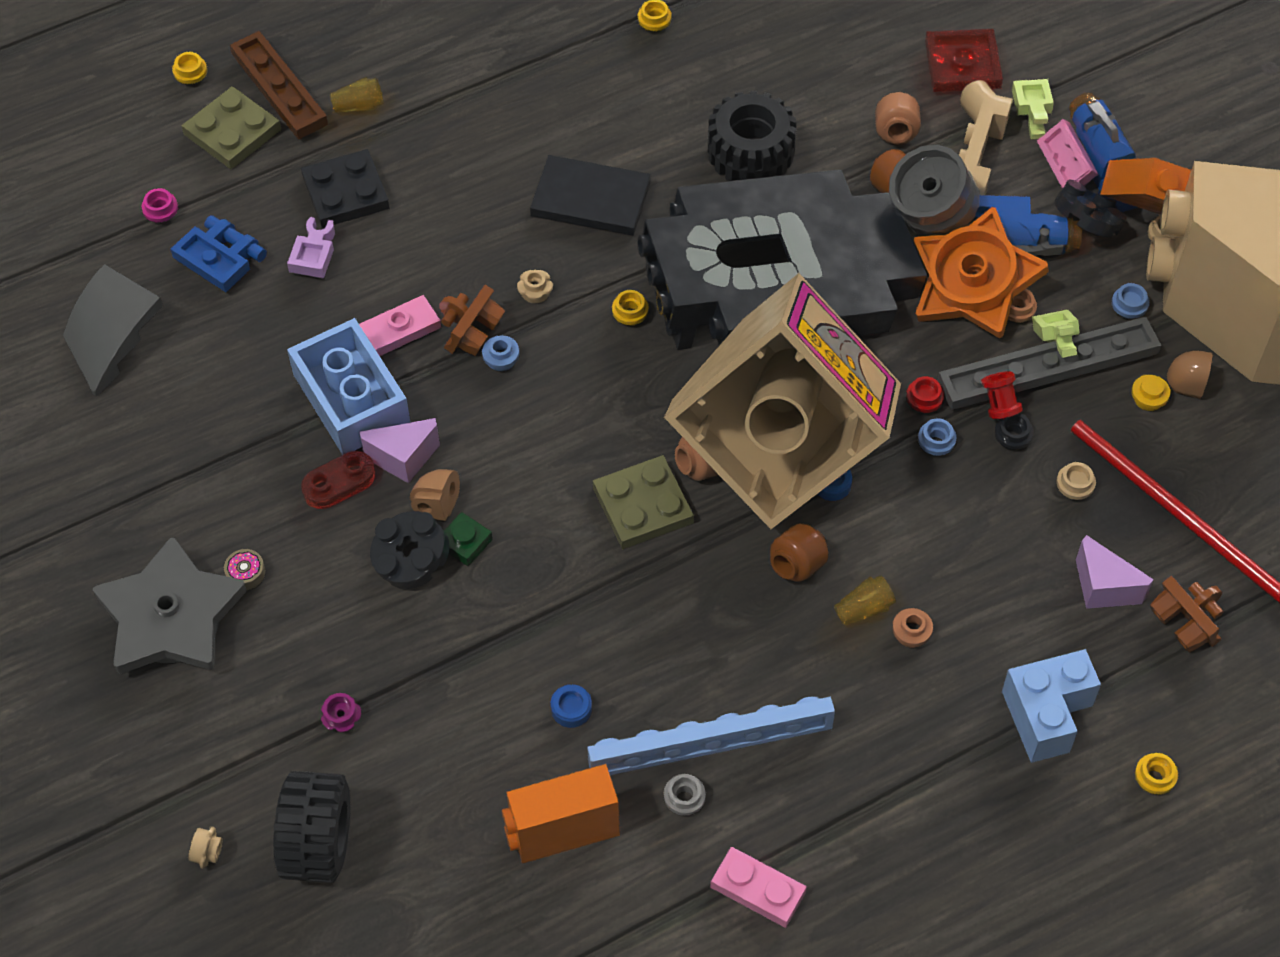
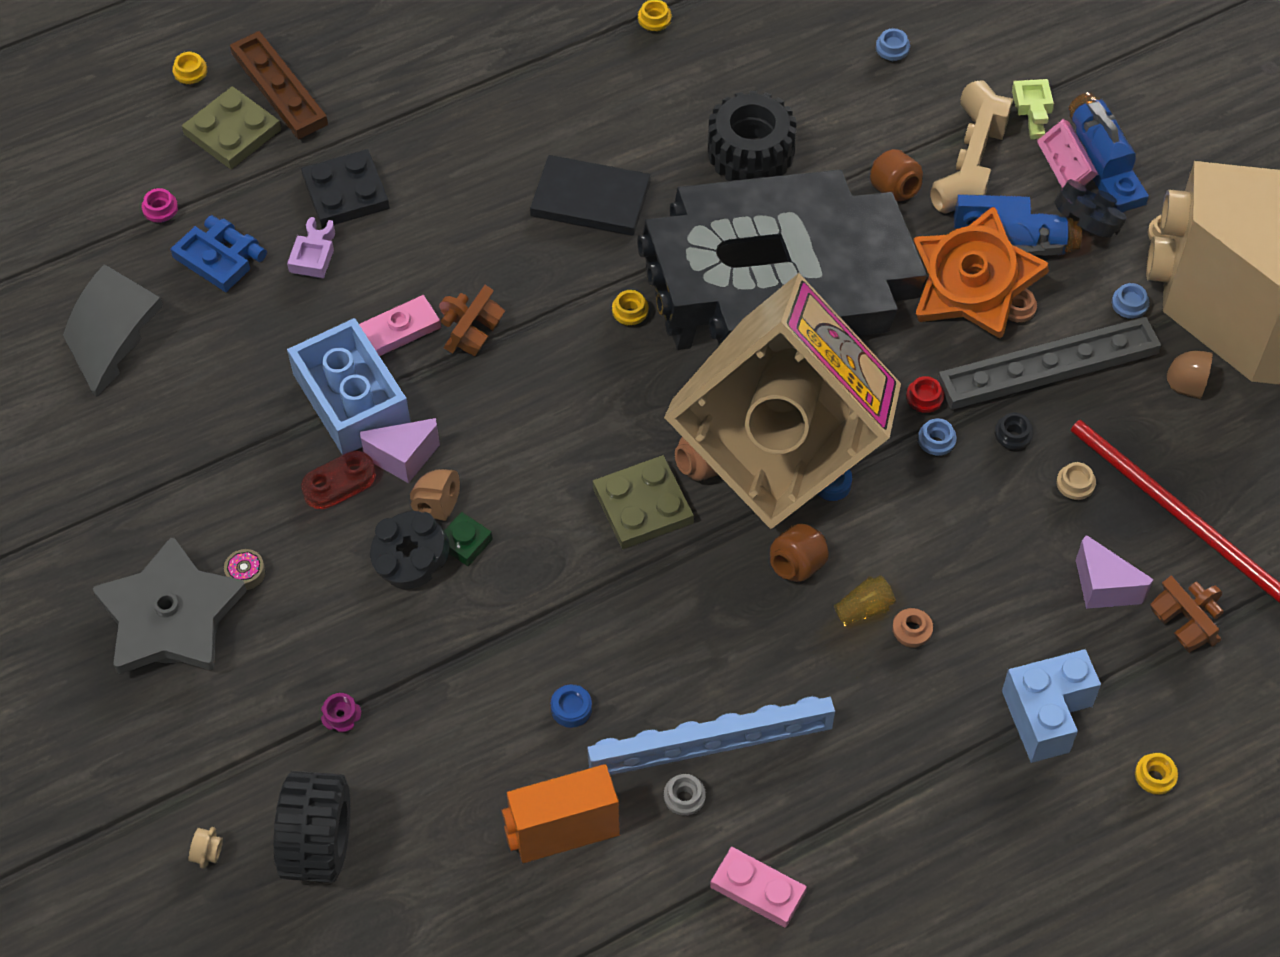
(358, 96): clear yellow cone -> none
(500, 360): medium blue plate -> none
(538, 292): tan plate -> none
(893, 45): none -> medium blue plate
(897, 118): nougat head -> none
(934, 190): dark grey wheel -> none
(962, 58): clear red plate -> none
(1001, 395): red bush -> none
(1058, 327): yellowish green plate -> none
(1143, 182): orange brick -> none
(1150, 392): yellow plate -> none

